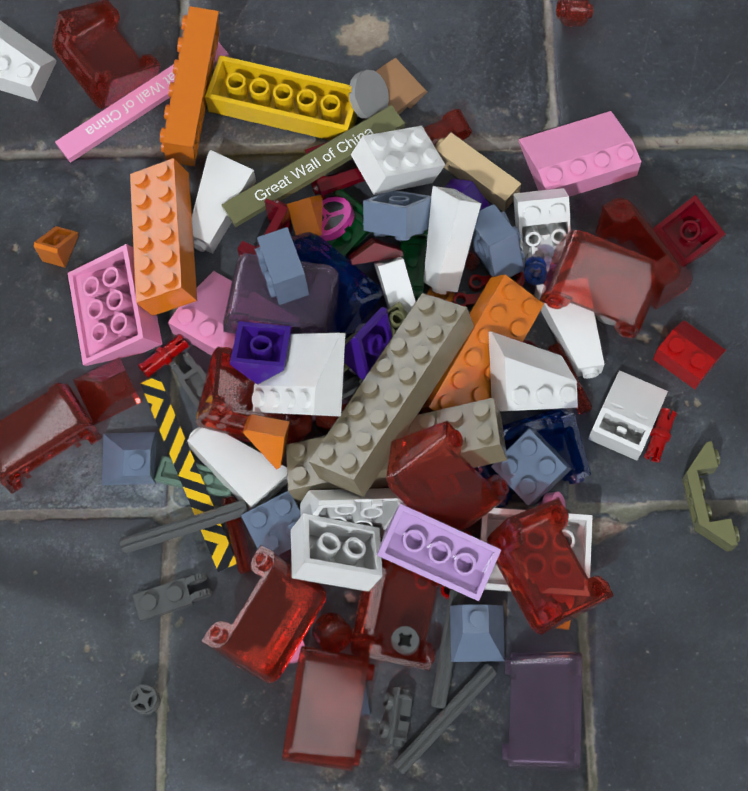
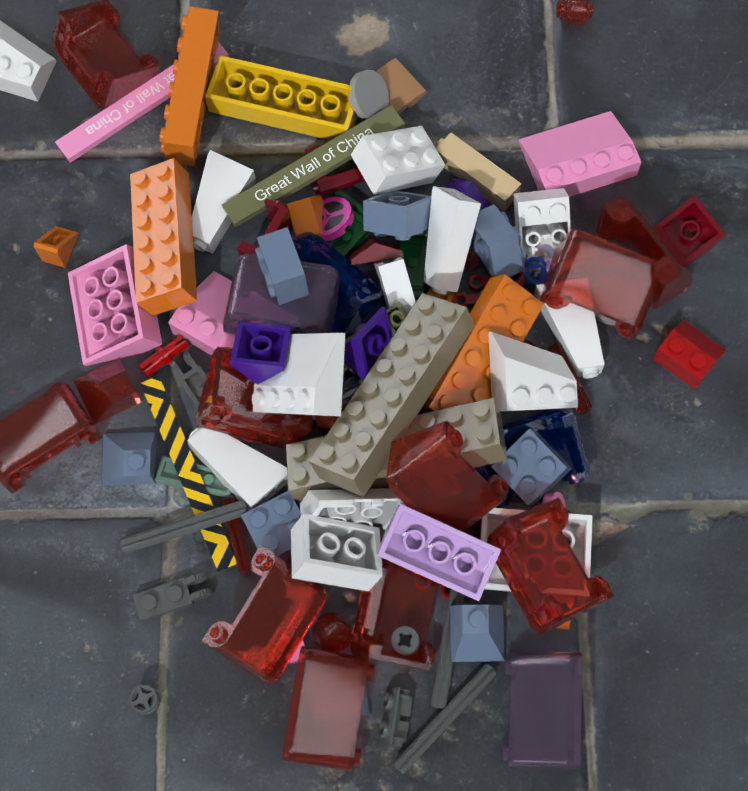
(268, 437): orange slope -> none
(452, 122): clear red piece -> none
(628, 415): white slope -> none
(660, 435): red pin -> none
(719, 532): olive slope -> none

